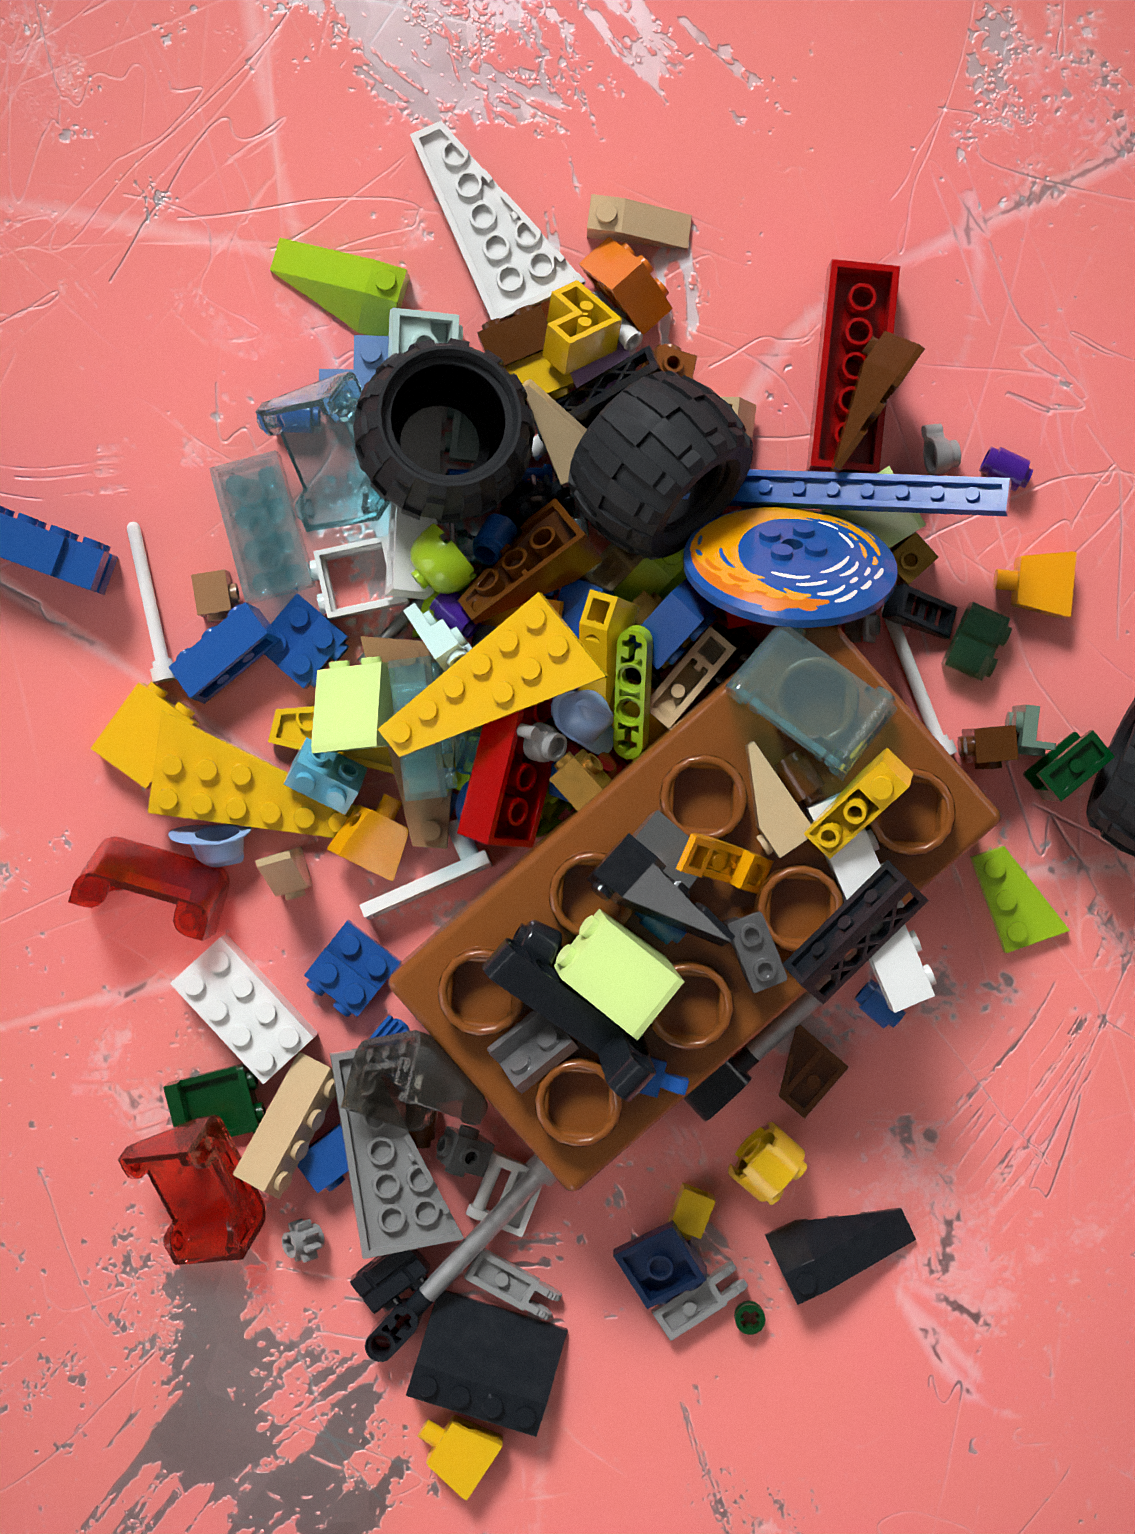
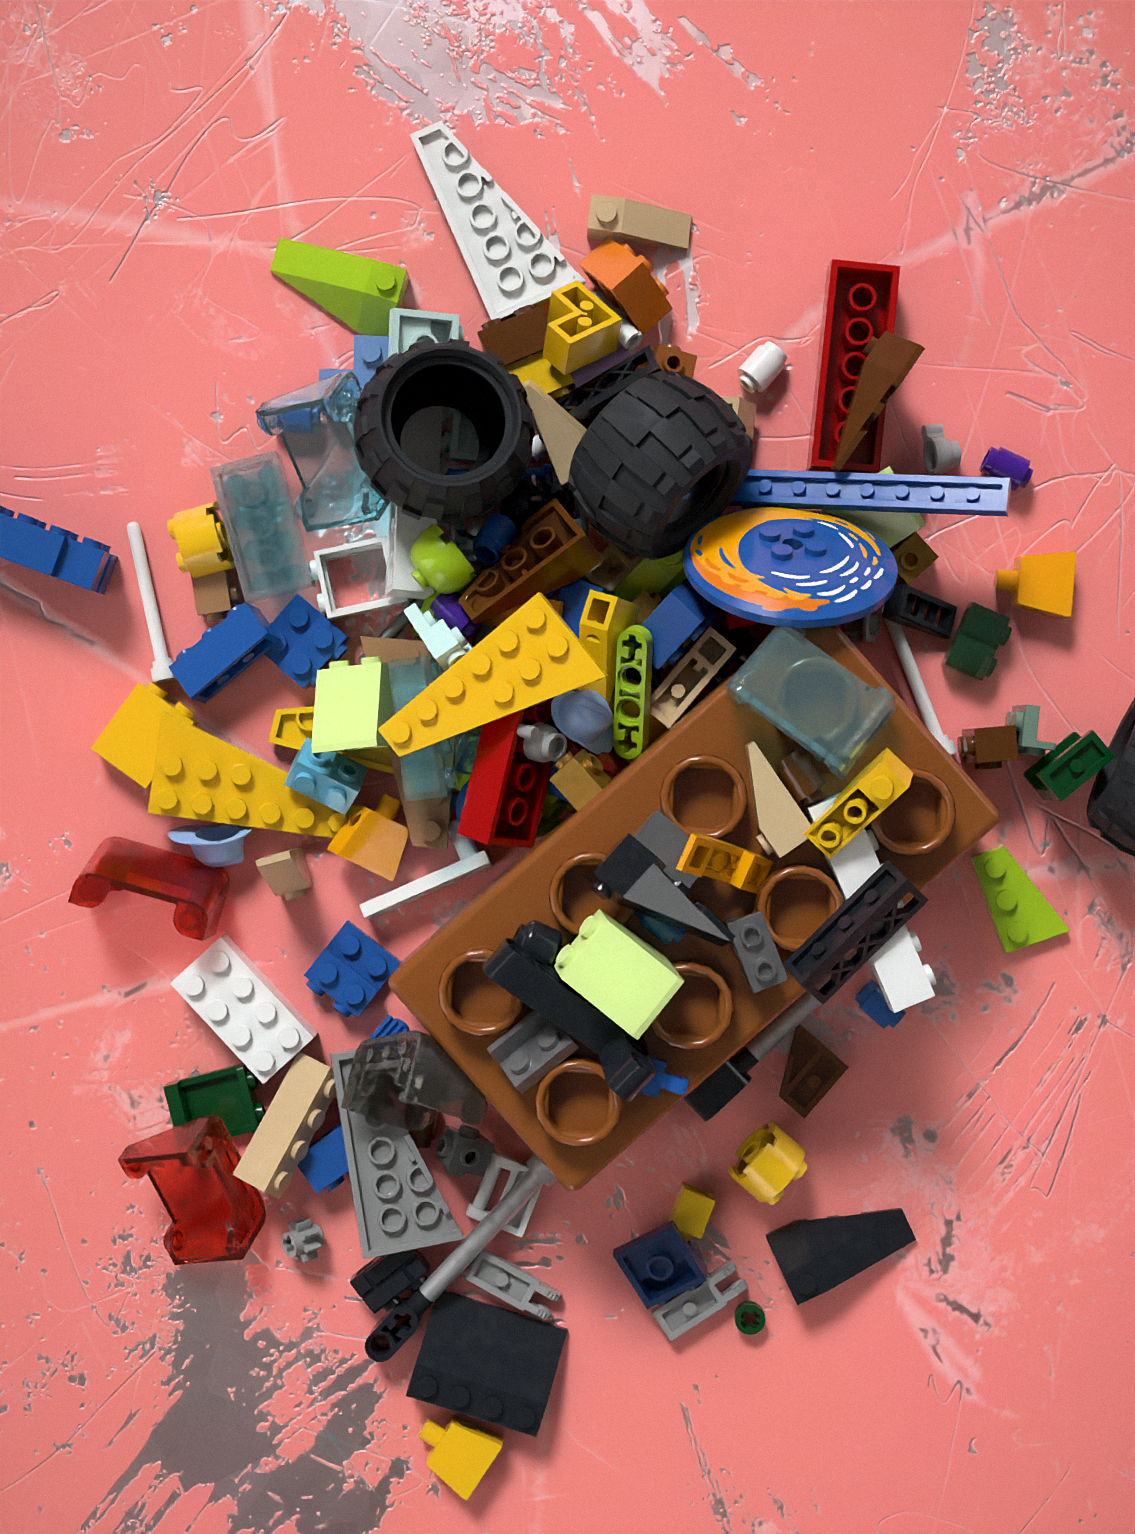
(201, 540): none -> yellow brick
(762, 367): none -> white brick

